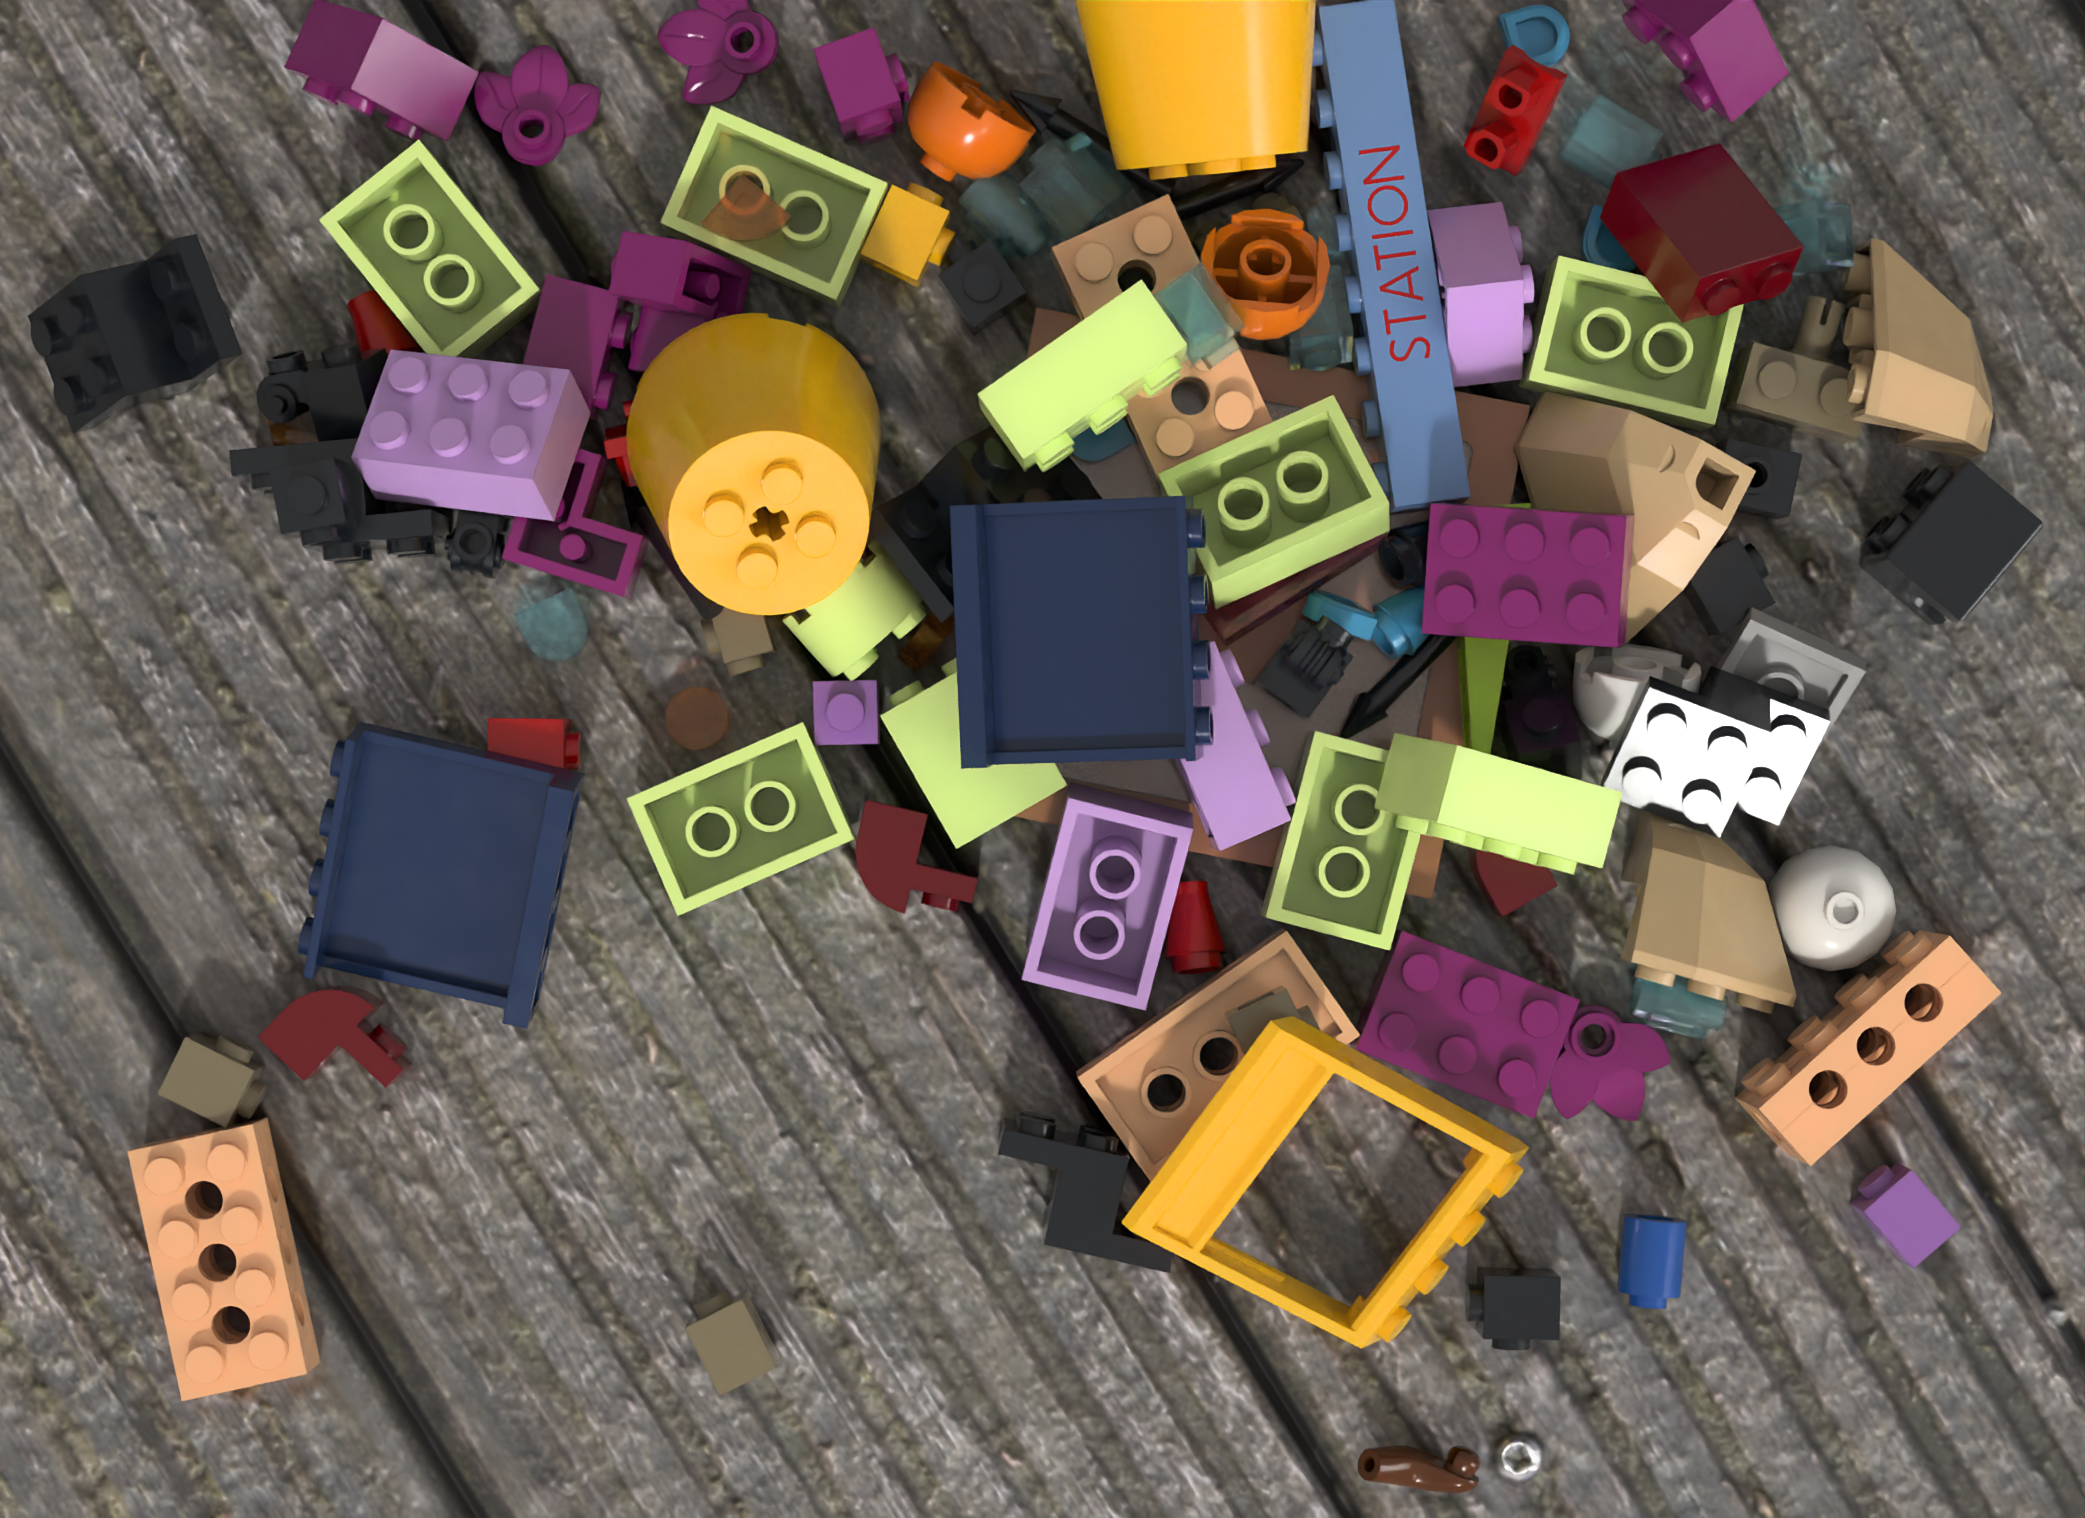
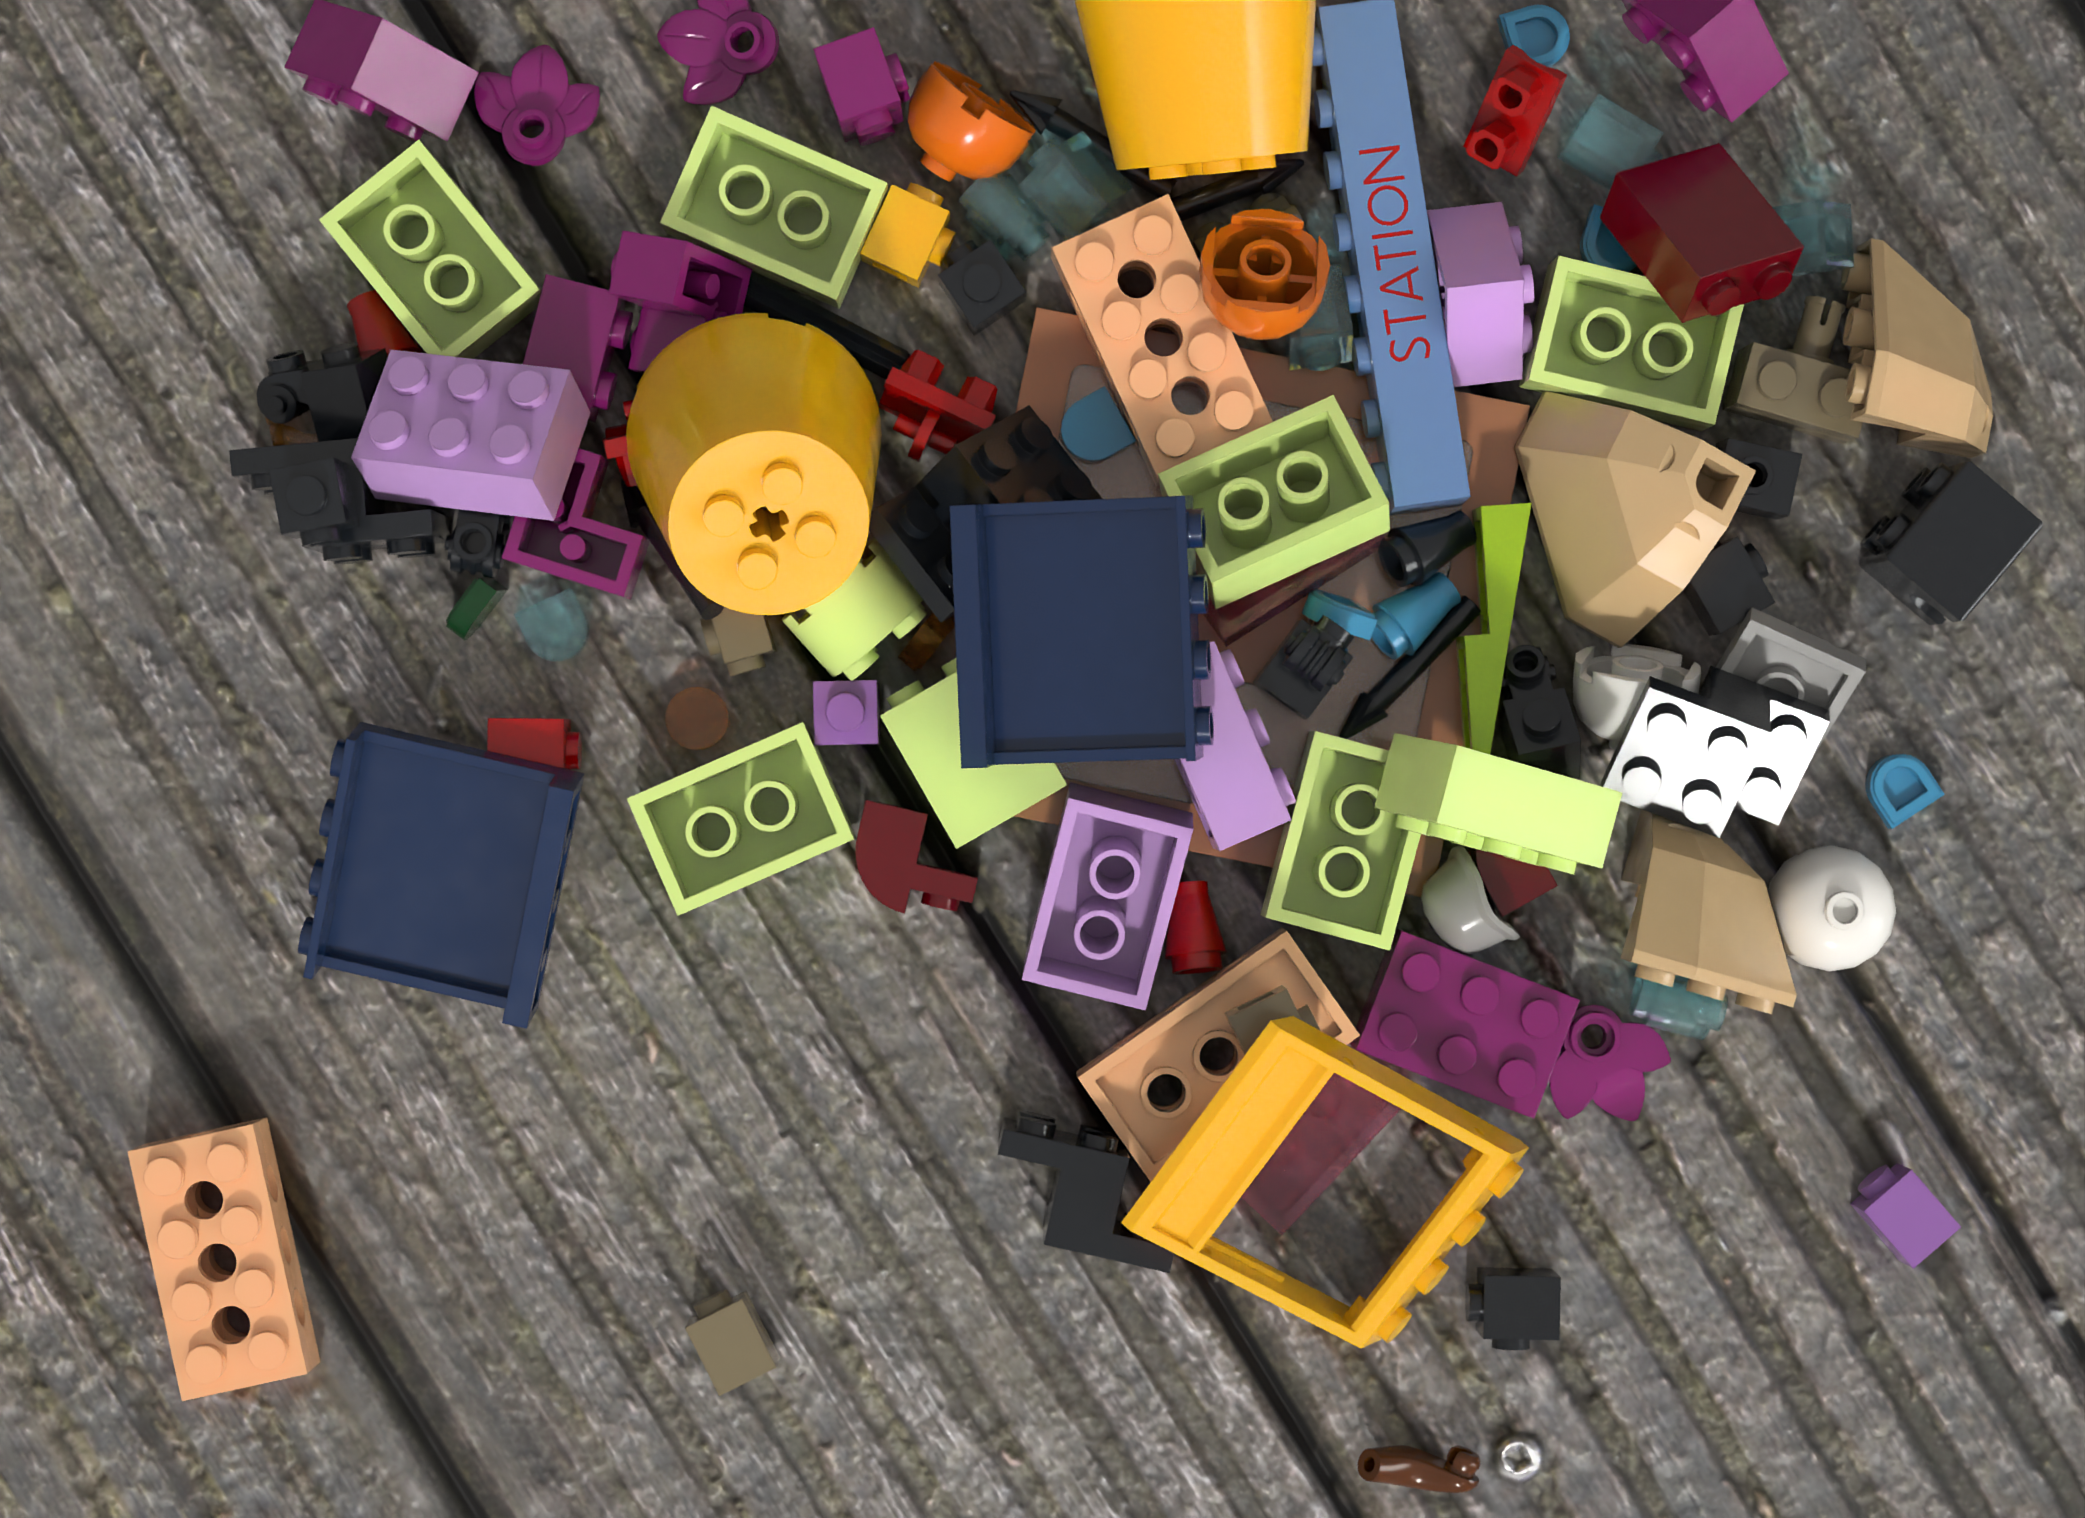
(134, 334): black bracket -> none
(215, 1079): dark tan brick -> none
(332, 1018): dark red brick -> none
(475, 606): none -> dark green tile
(746, 214): clear orange tile -> none
(783, 304): none -> black axle
(931, 414): none -> red hips
(1084, 378): yellowish green brick -> none
(1201, 317): clear light blue brick -> none
(1317, 1150): none -> clear pink wing
(1459, 906): none -> light grey helmet
(1528, 574): magenta brick -> none
(1651, 1259): blue brick -> none
(1900, 788): none -> dark azure tile
(1946, 997): light nougat brick -> none

